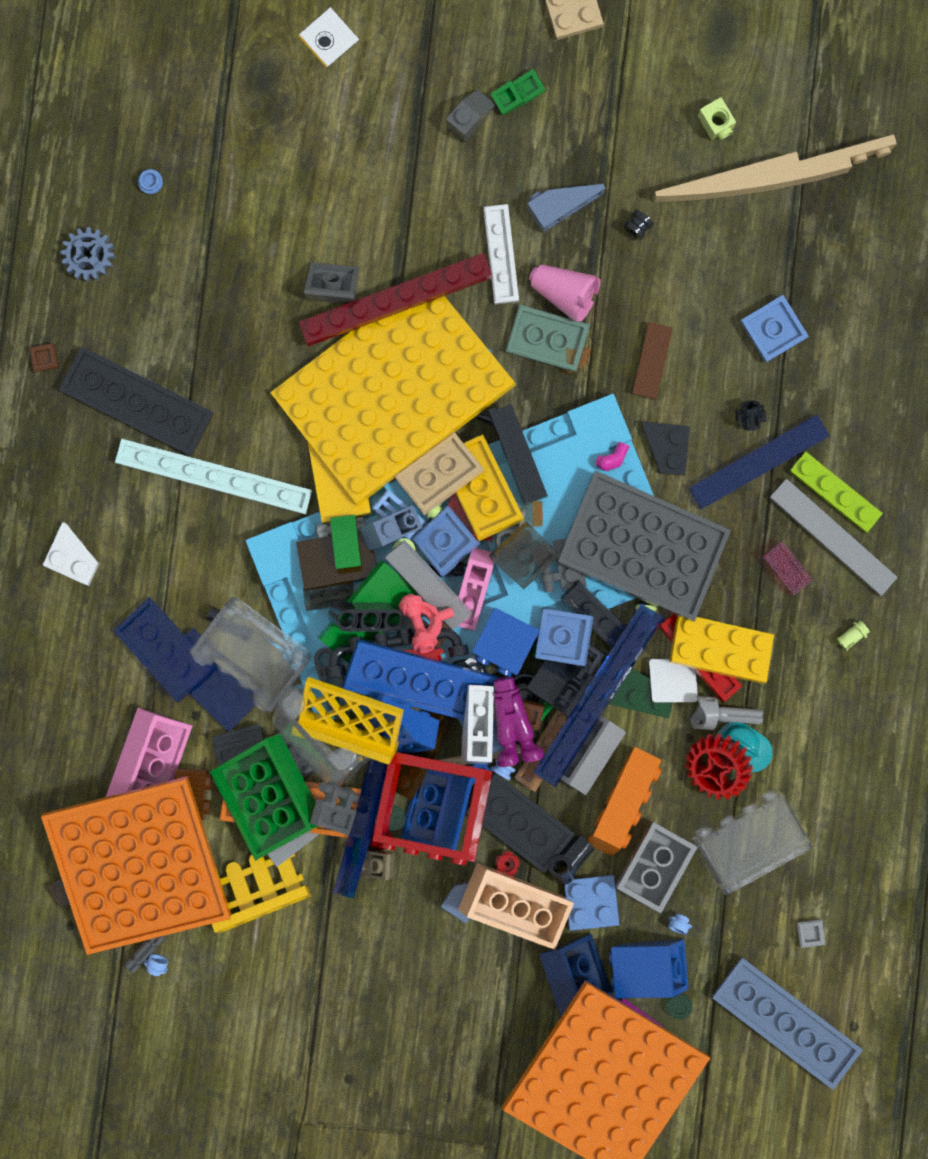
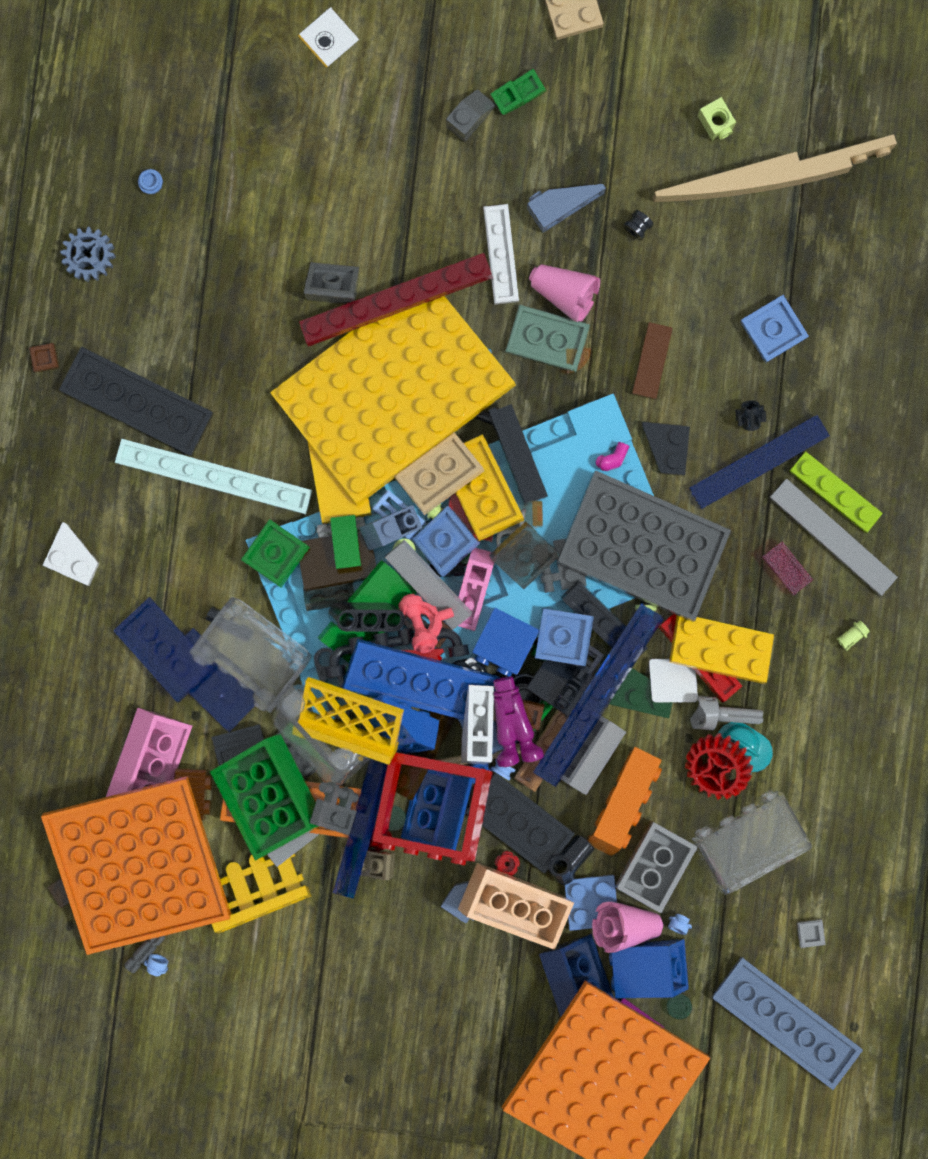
(275, 553): none -> green tile
(624, 926): none -> bright pink cone

